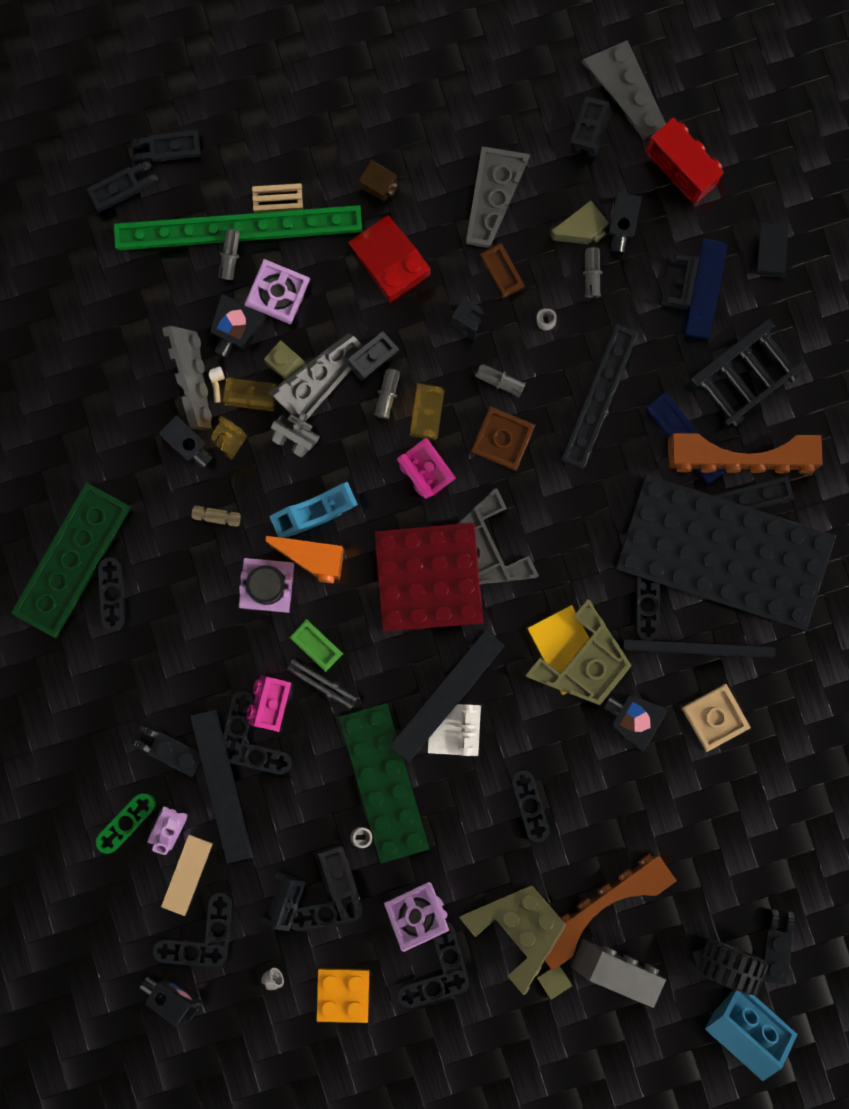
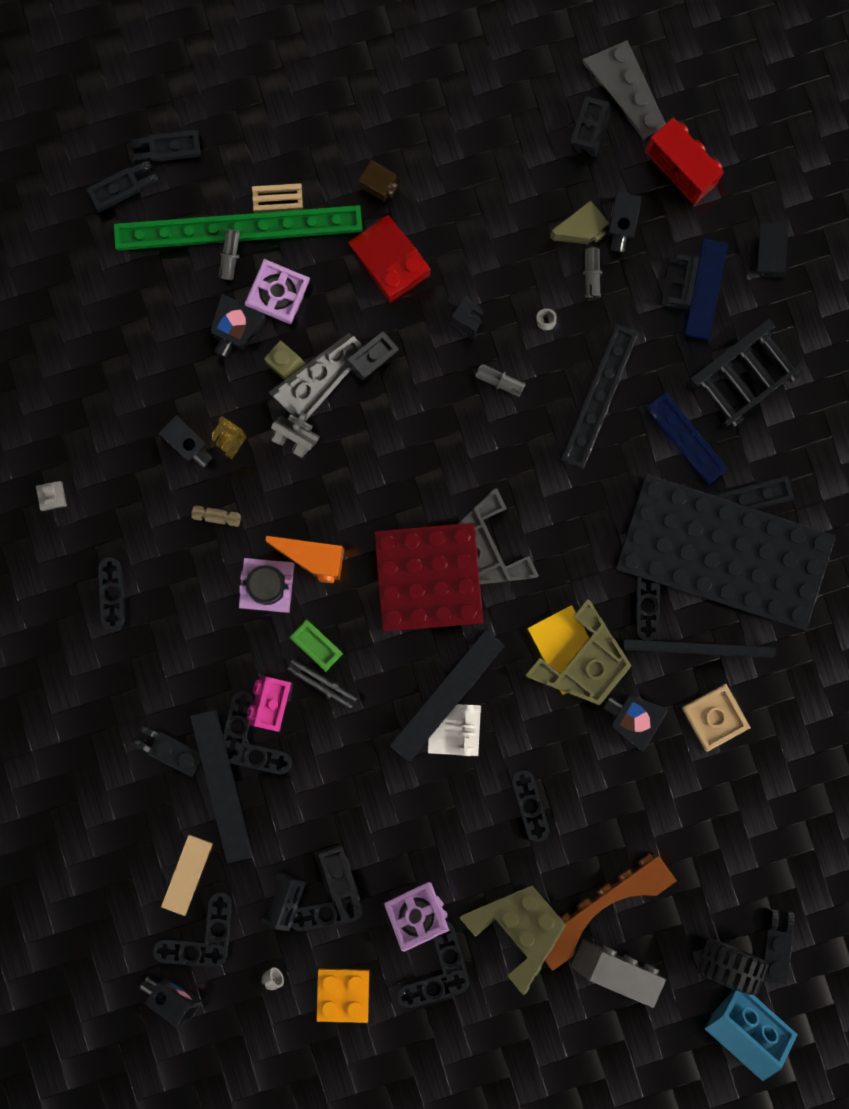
(51, 496): none -> light grey tile
(71, 560): dark green plate -> none
(117, 841): green beam -> none
(166, 830): lavender hips -> none
(190, 375): dark grey wing -> none
(216, 374): white hand -> none
(249, 394): clear yellow hinge -> none
(314, 511): dark azure arch -> none
(361, 843): light grey hinge -> none
(383, 783): dark green plate -> none
(387, 393): dark grey axle -> none
(425, 469): dark pink bracket -> none
(427, 411): clear yellow hinge -> none
(494, 188): dark grey wing -> none
(501, 270): reddish brown tile -> none
(502, 438): reddish brown tile -> none
(554, 982): olive tile -> none
(695, 452): dark orange arch -> none

